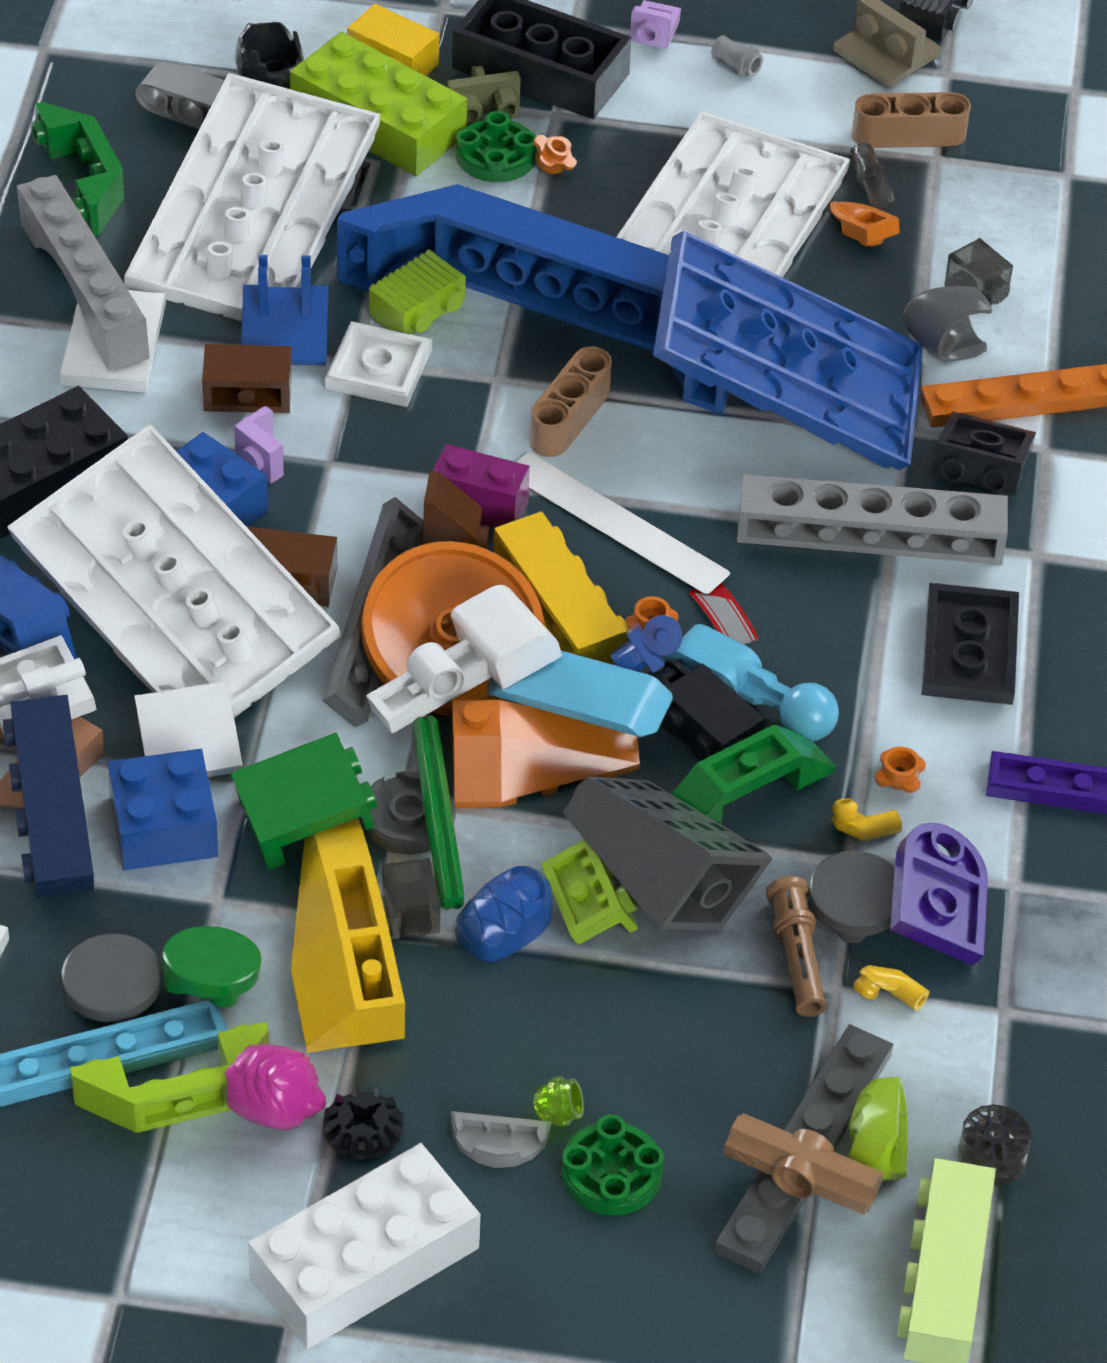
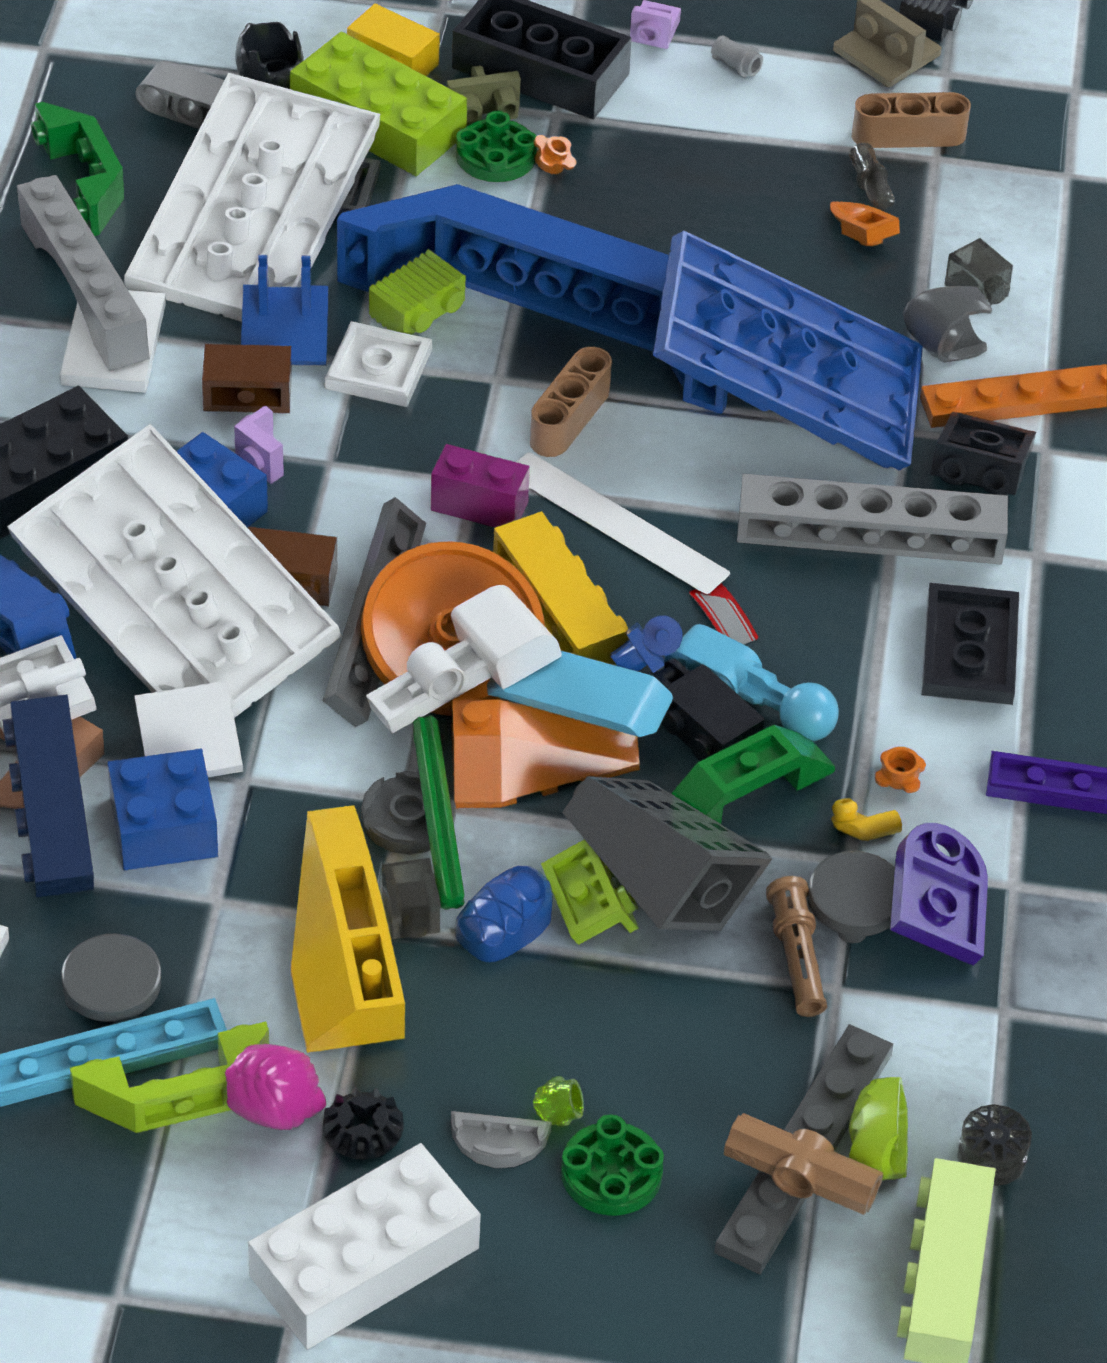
(211, 964): green tile -> none
(302, 794): green panel -> none
(451, 514): reddish brown slope -> none
(649, 608): orange plate -> none
(738, 192): white piece -> none
(893, 981): yellow arm -> none

